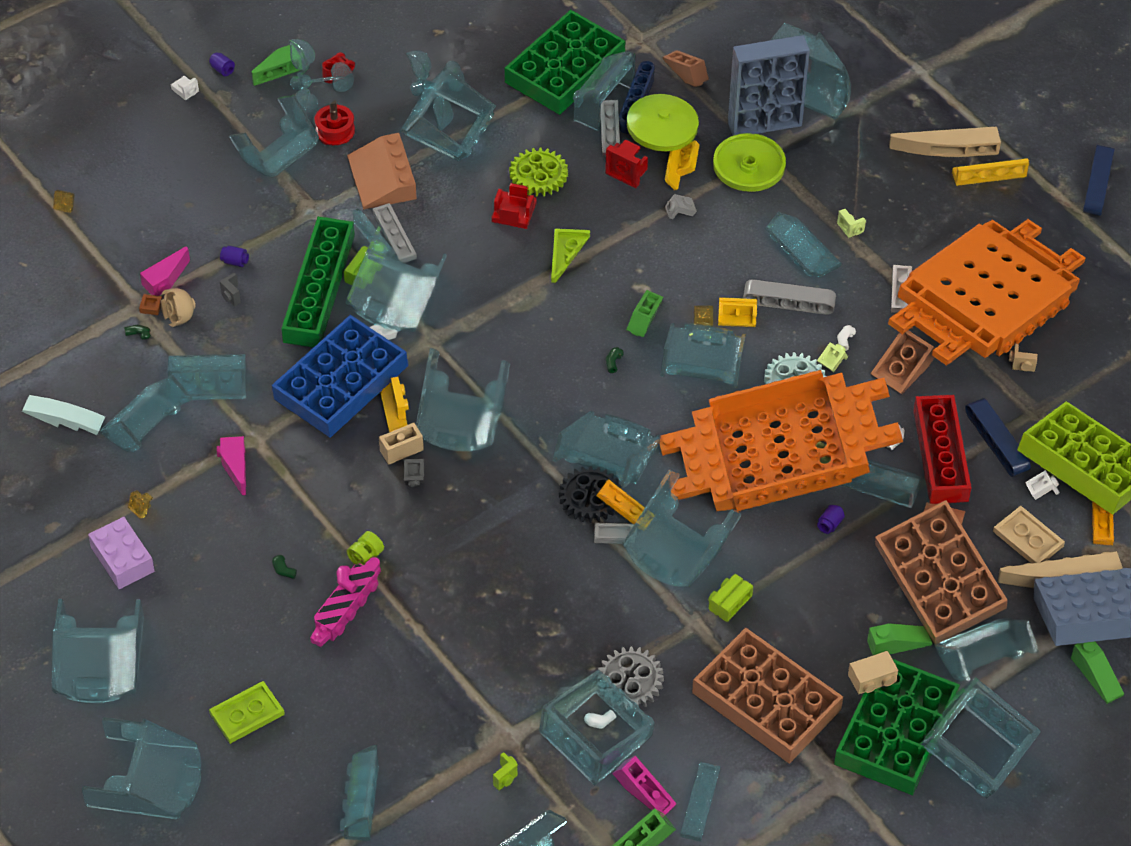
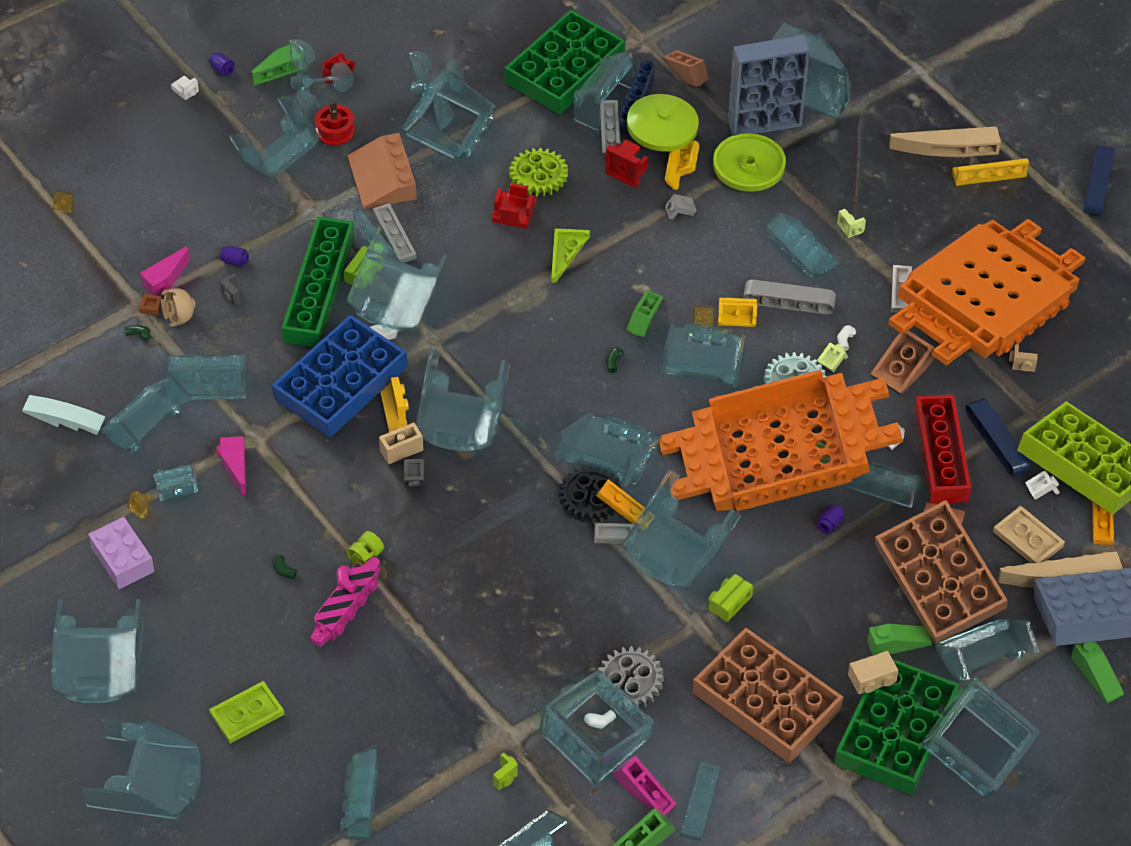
(175, 482): none -> clear light blue brick

